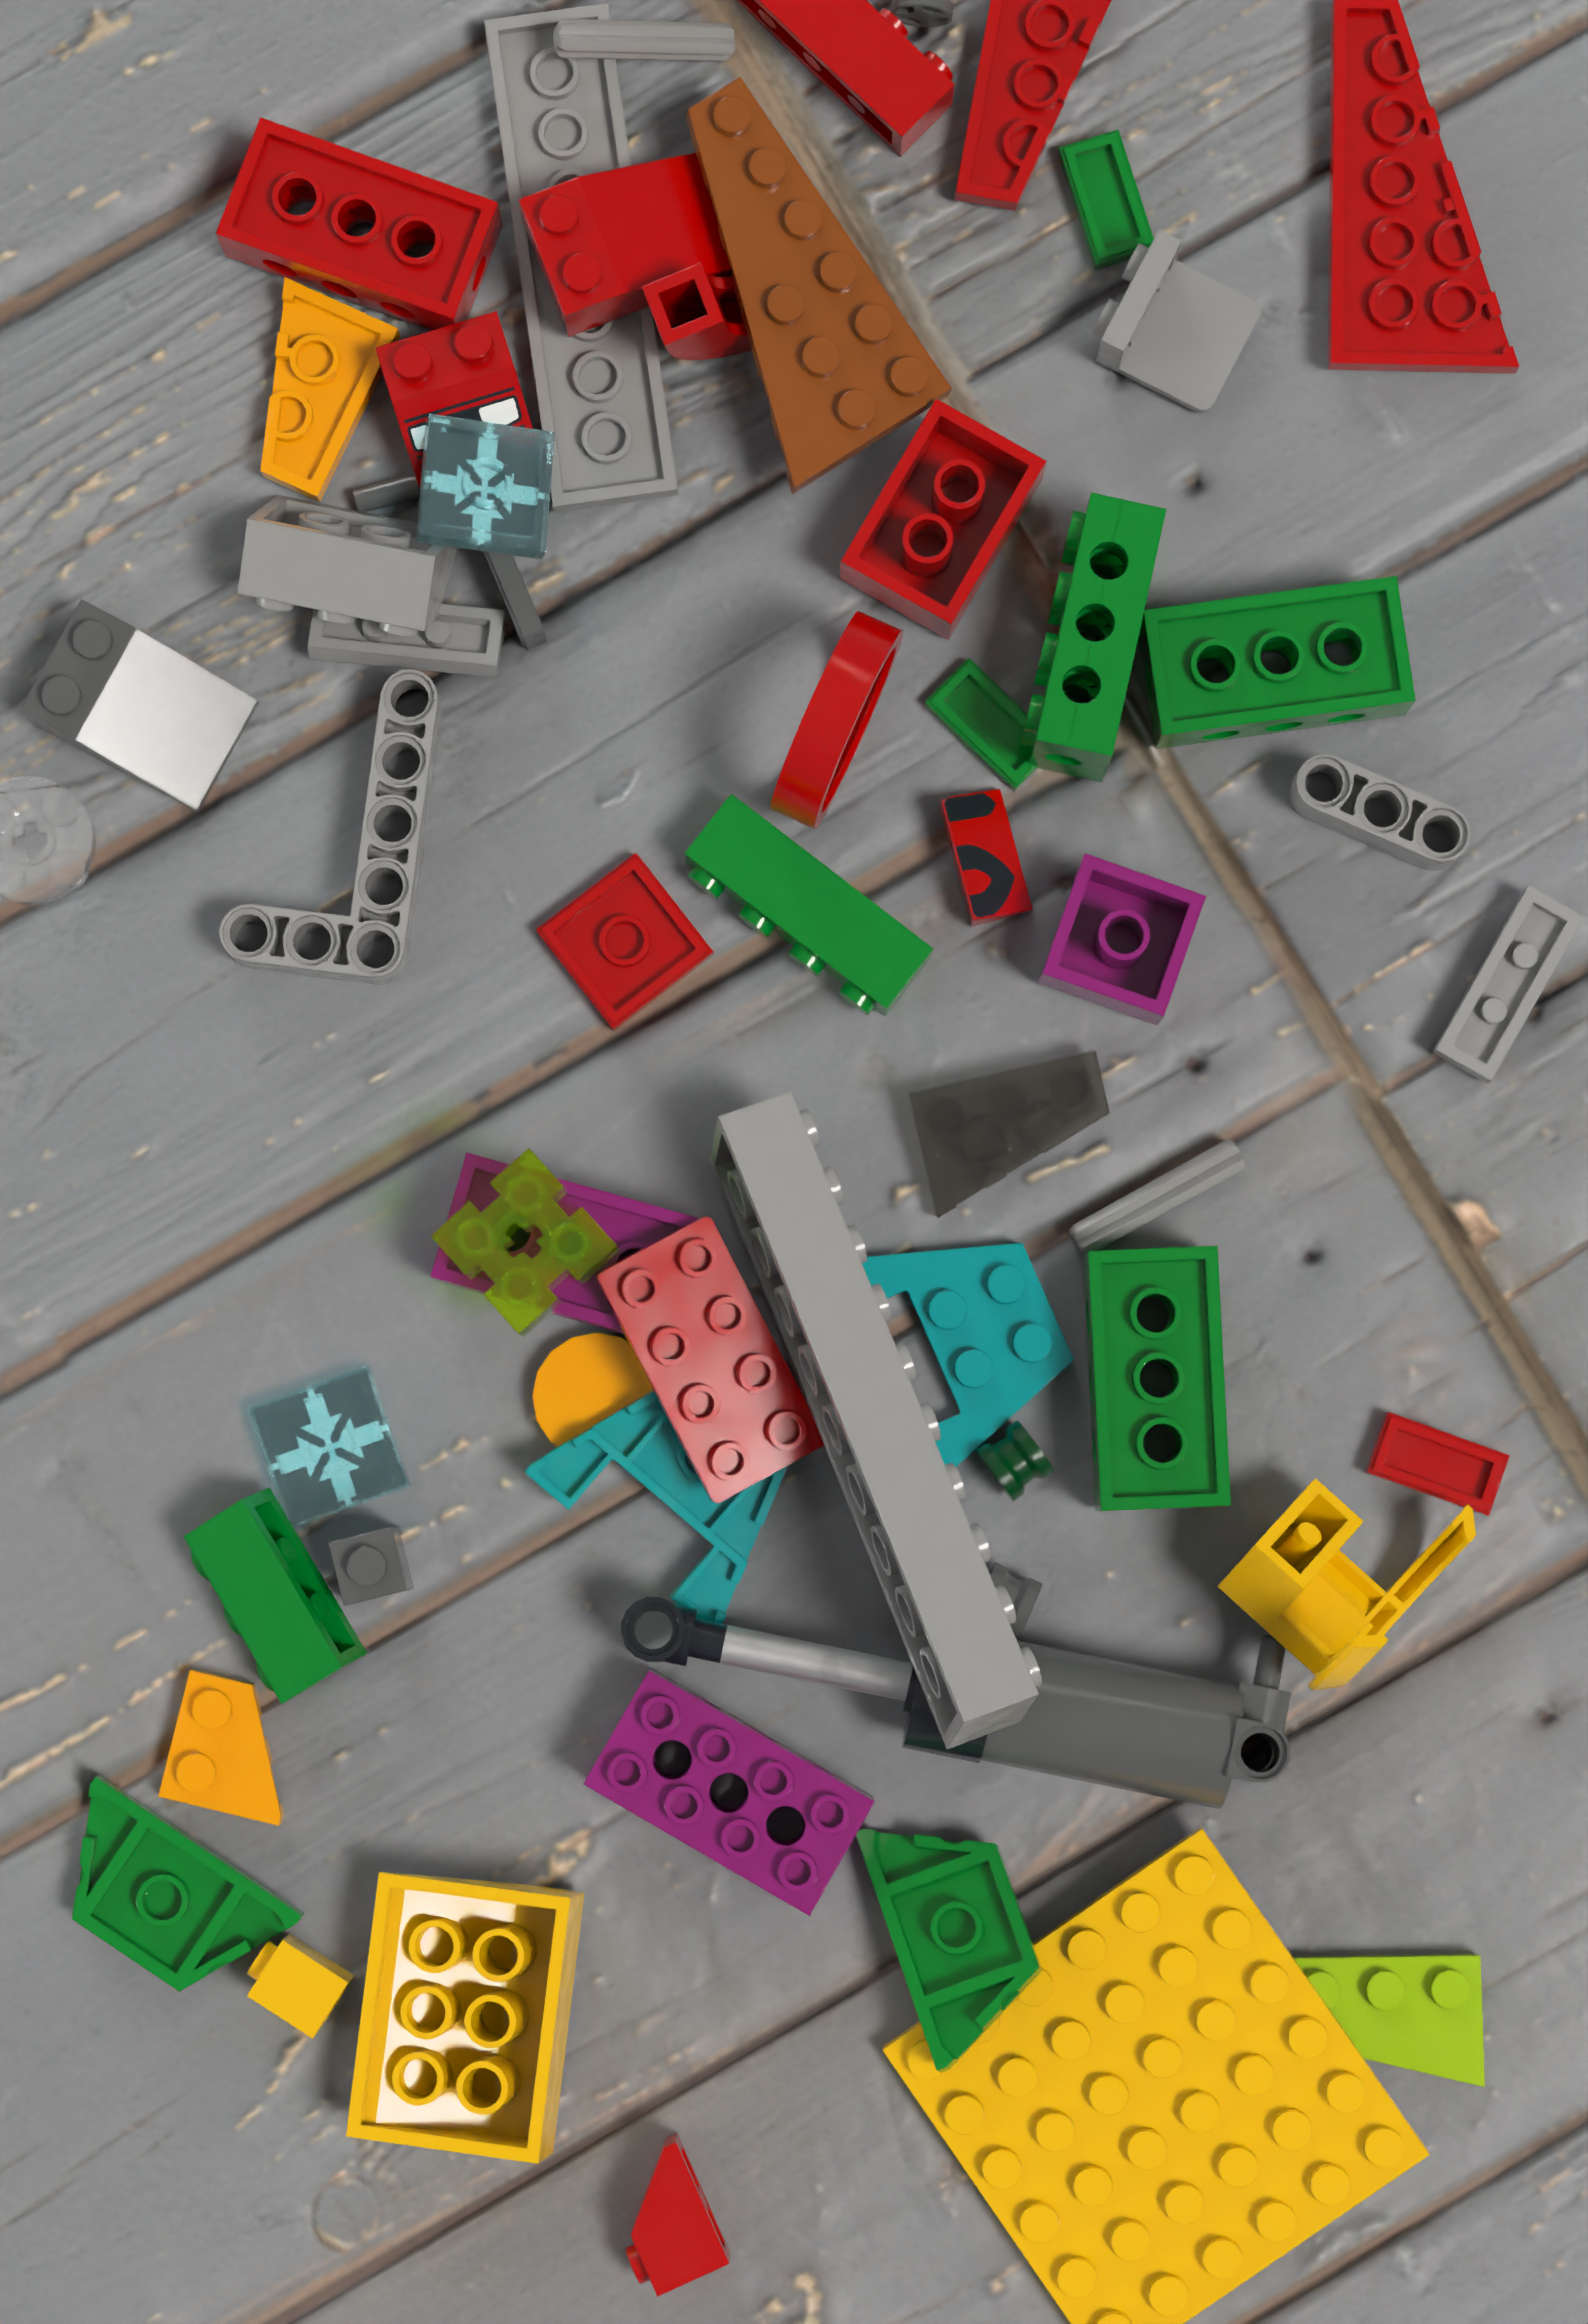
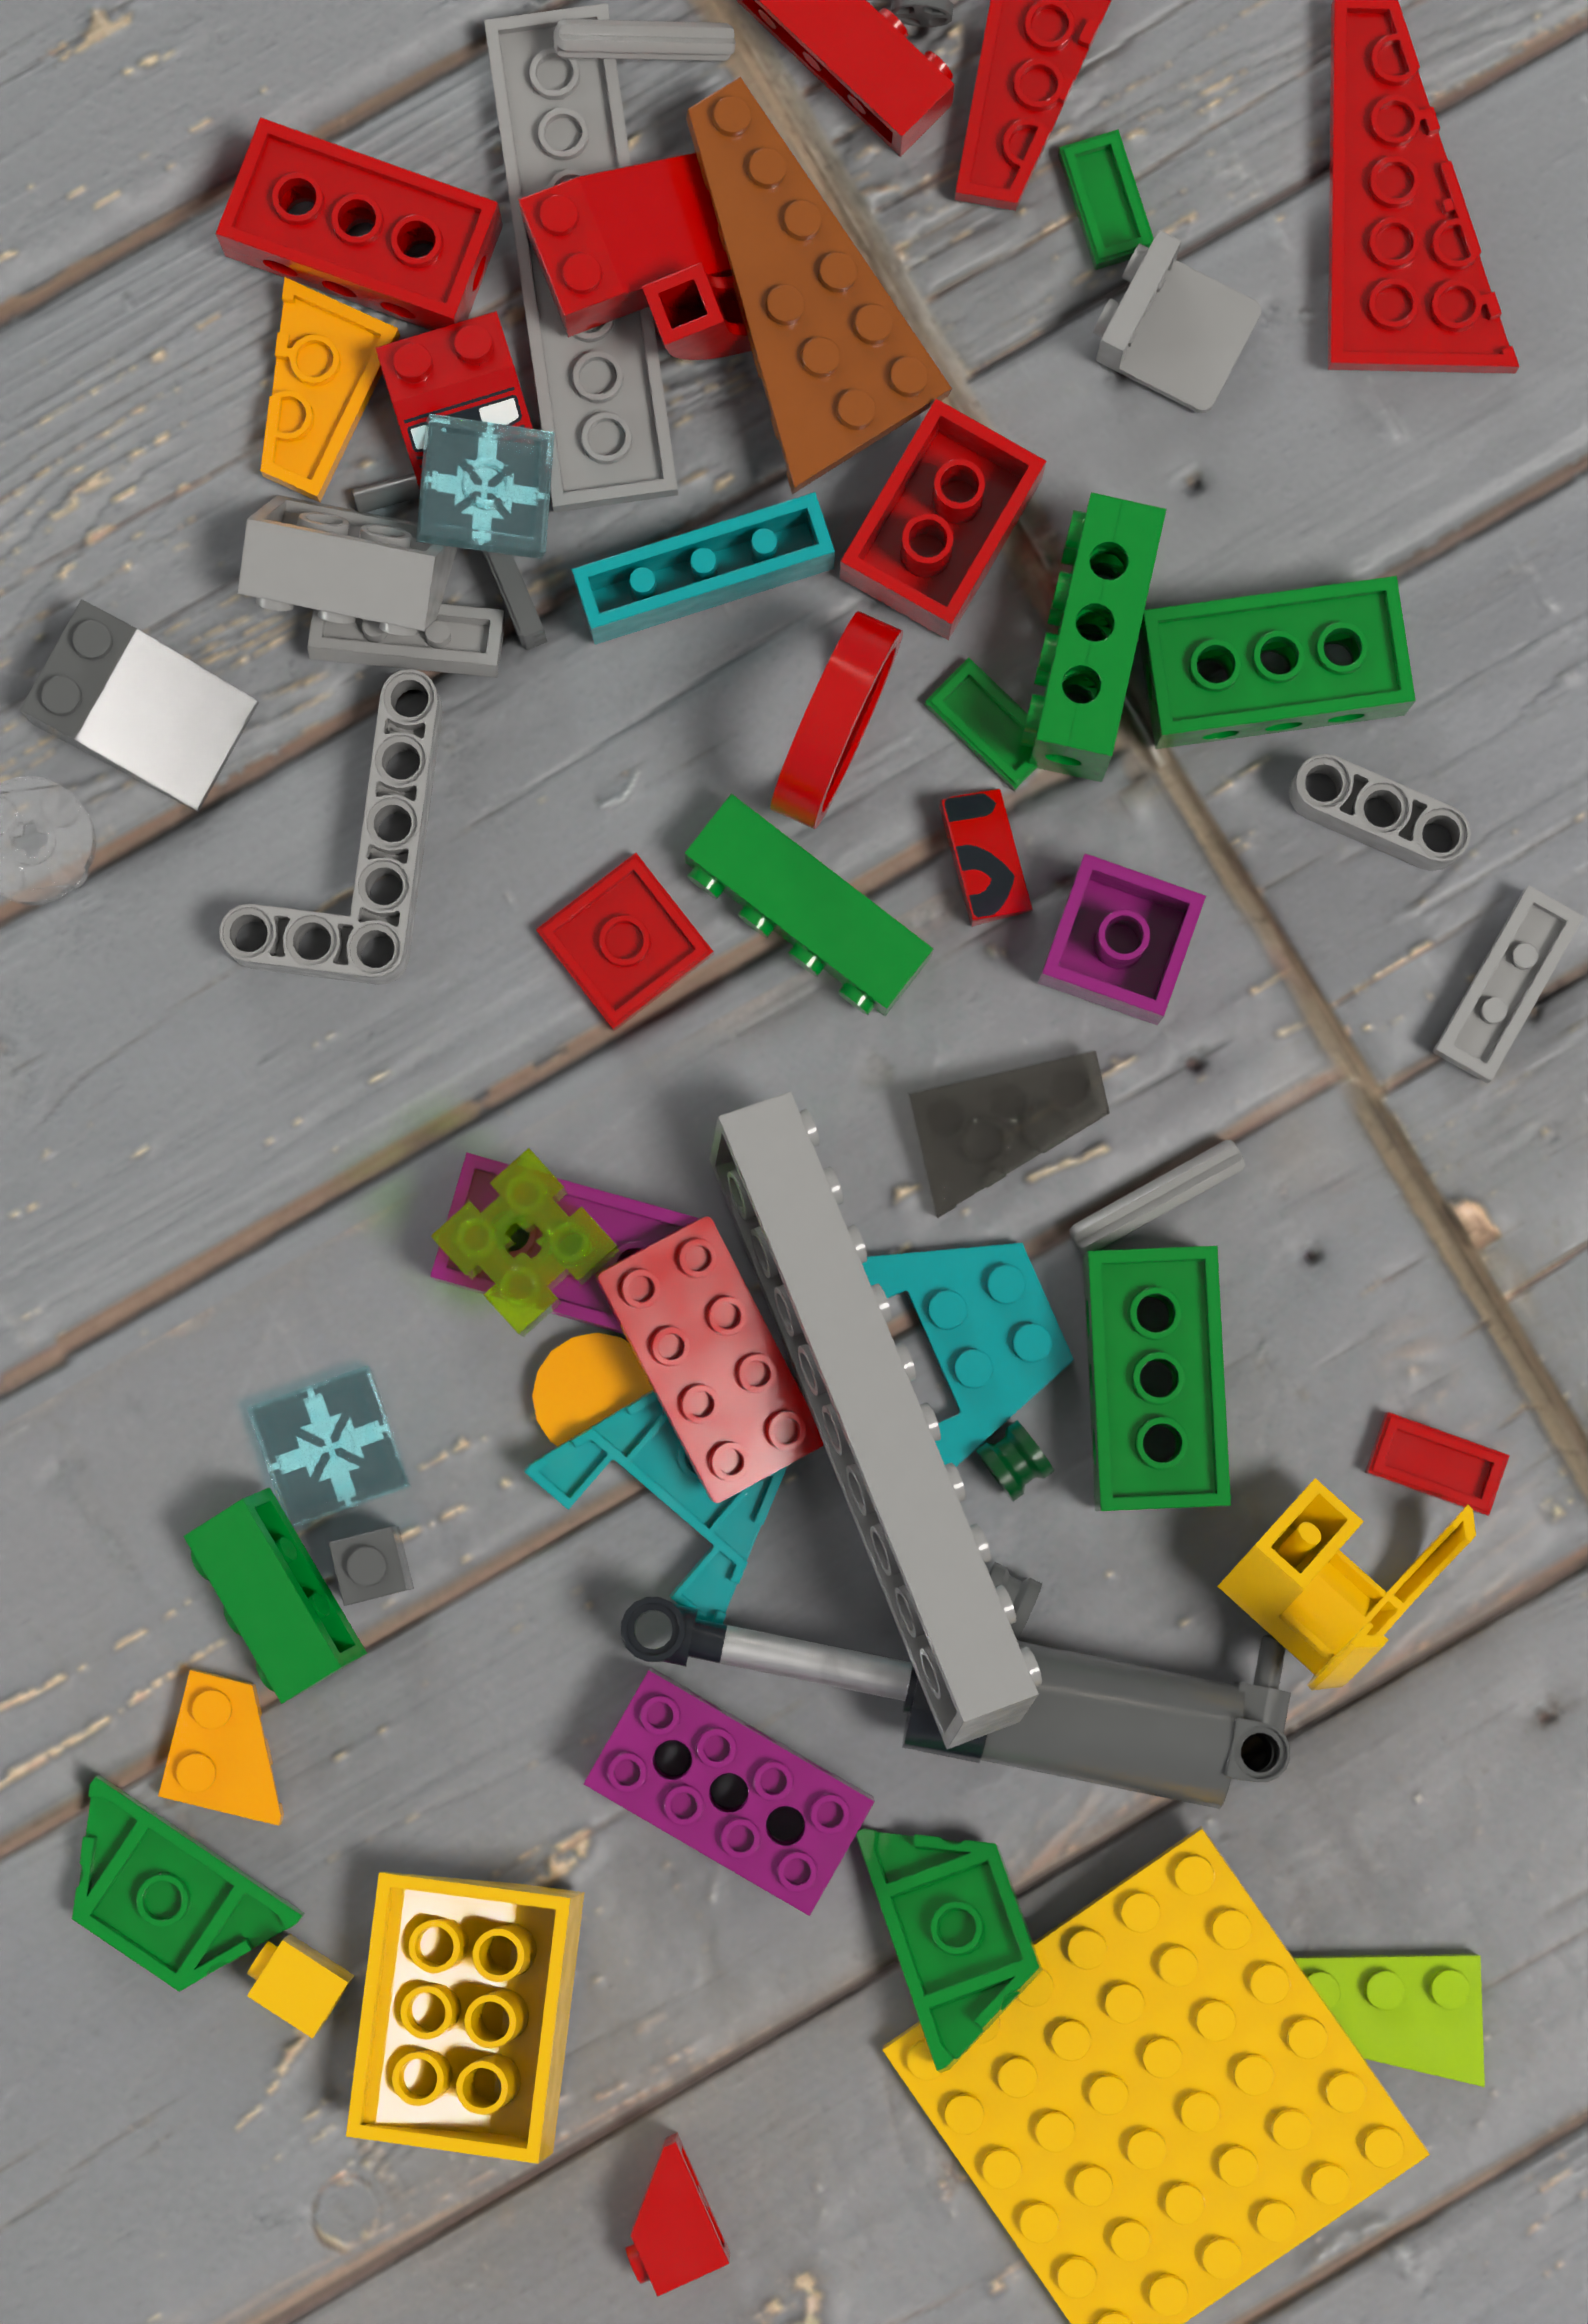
(704, 568): none -> teal brick

